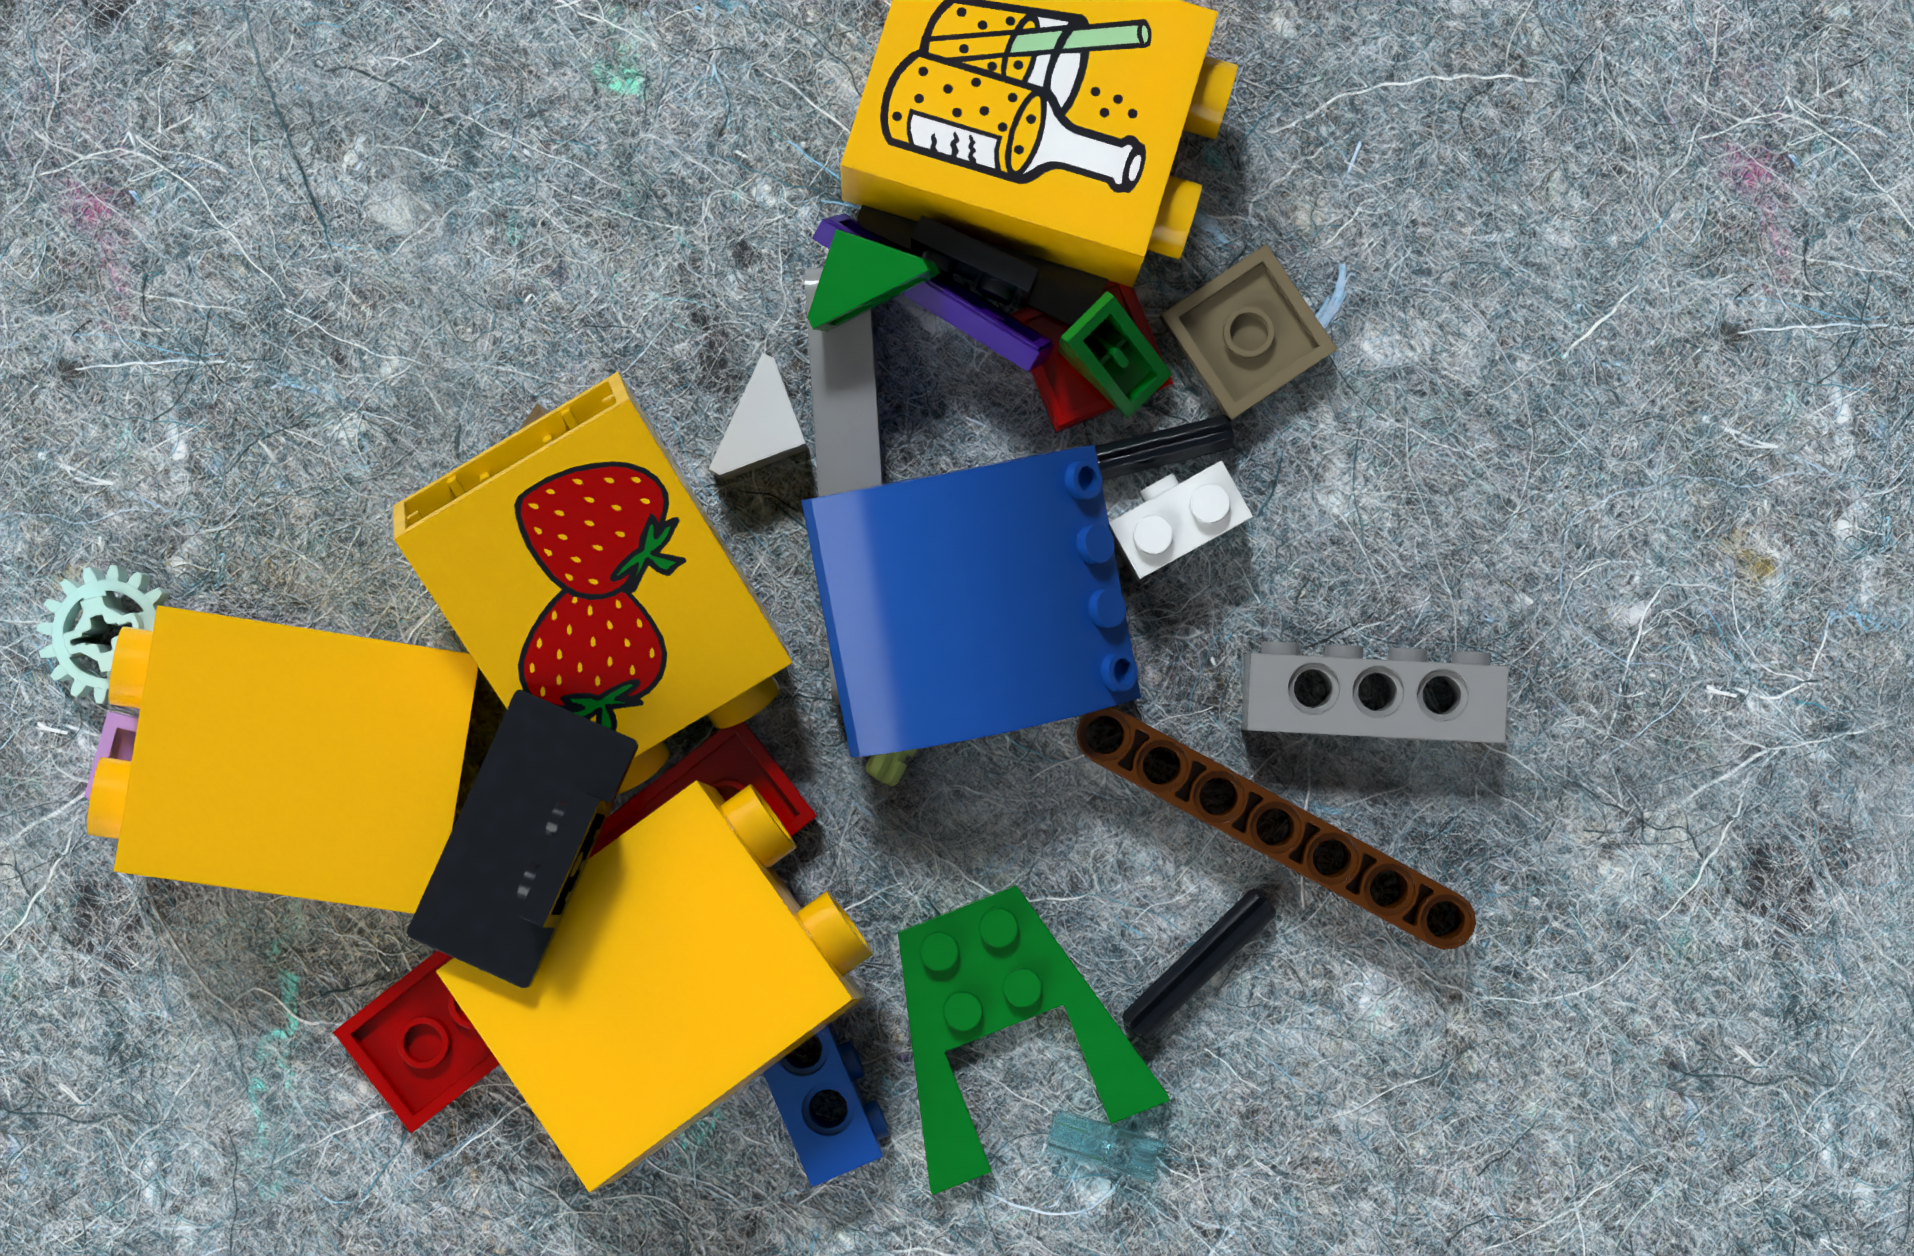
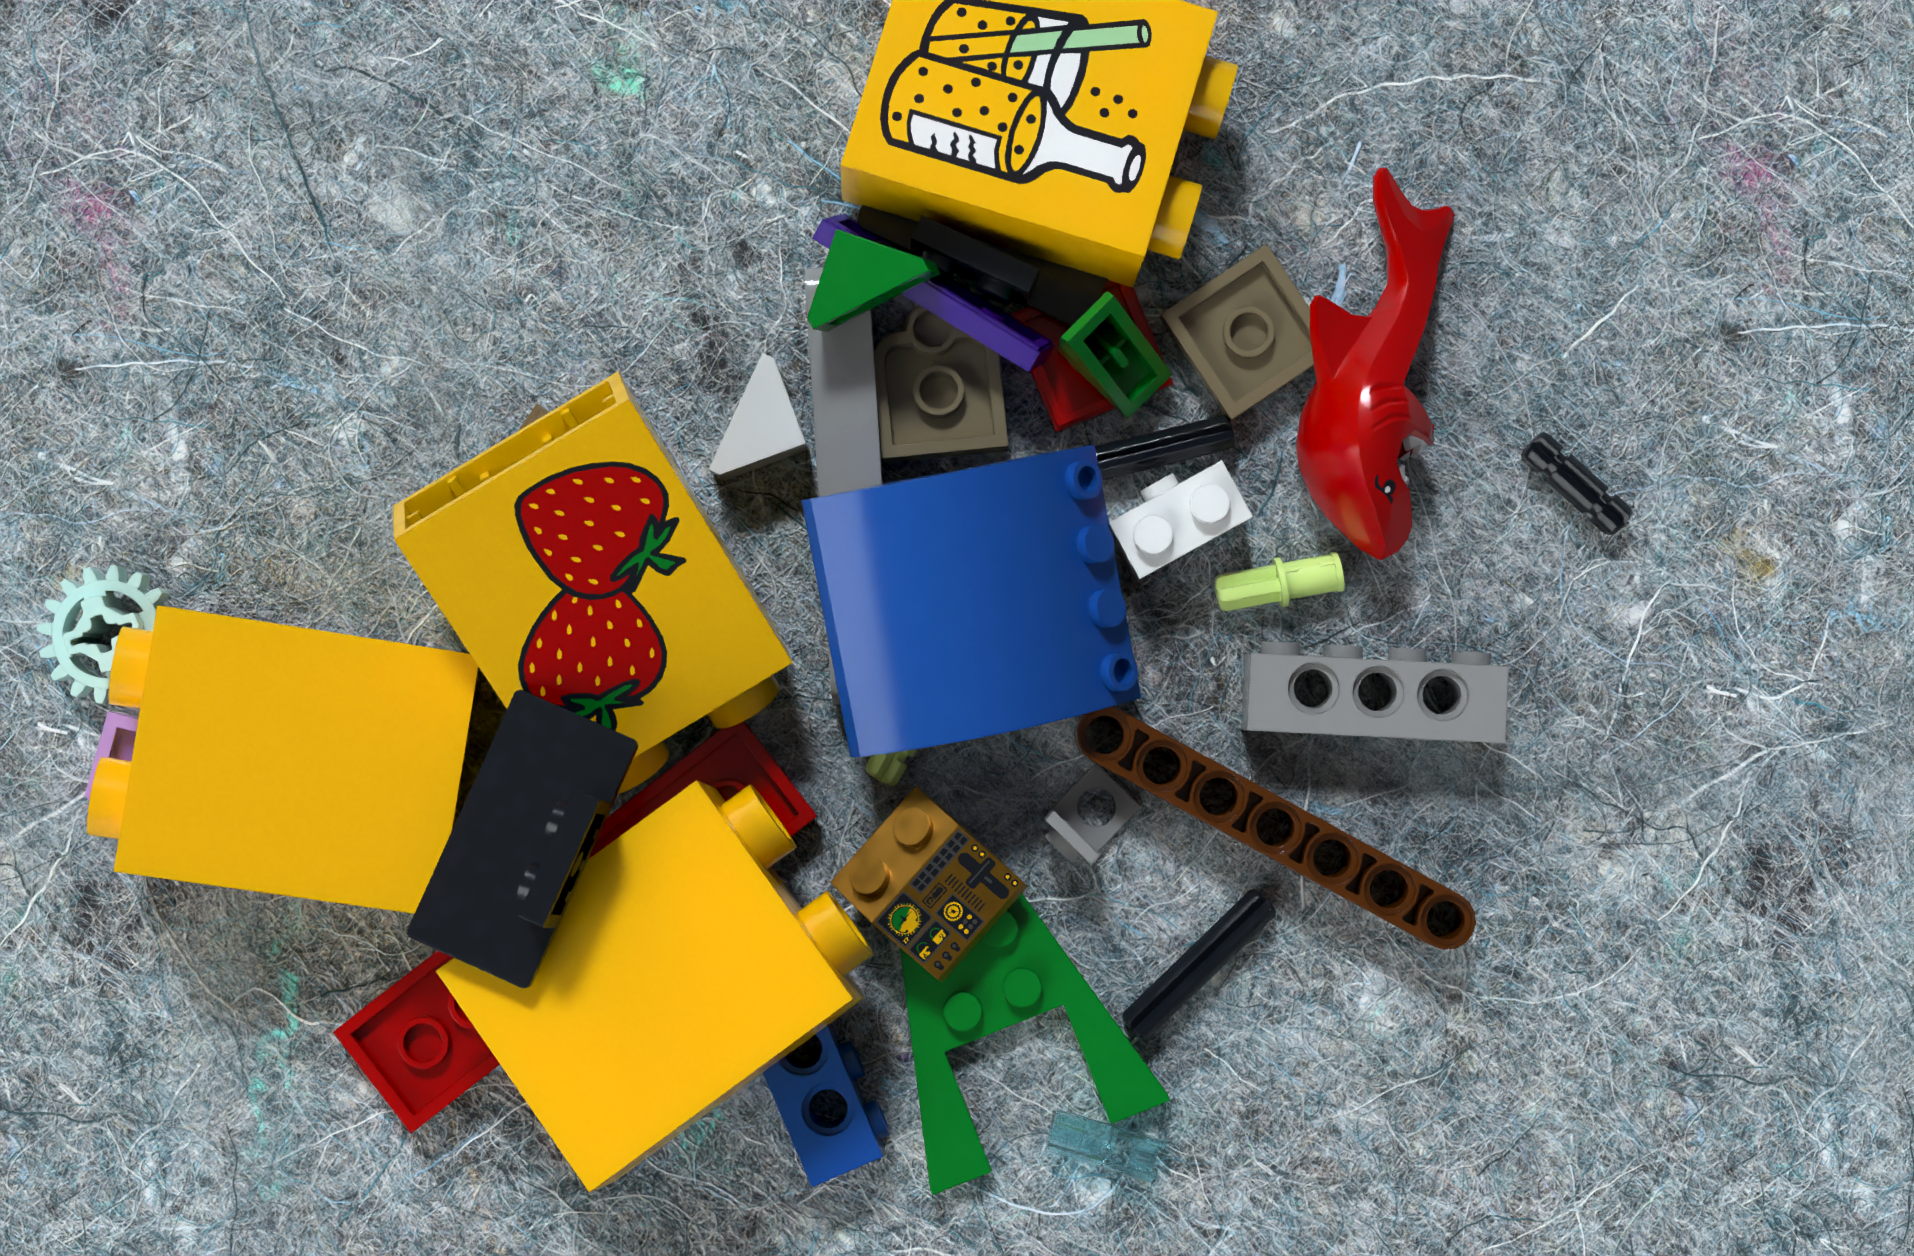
(928, 884): none -> pearl gold slope
(937, 392): none -> dark tan plate
(1075, 837): none -> light grey bracket
(1279, 582): none -> yellowish green axle
(1359, 409): none -> red piece
(1576, 483): none -> black axle

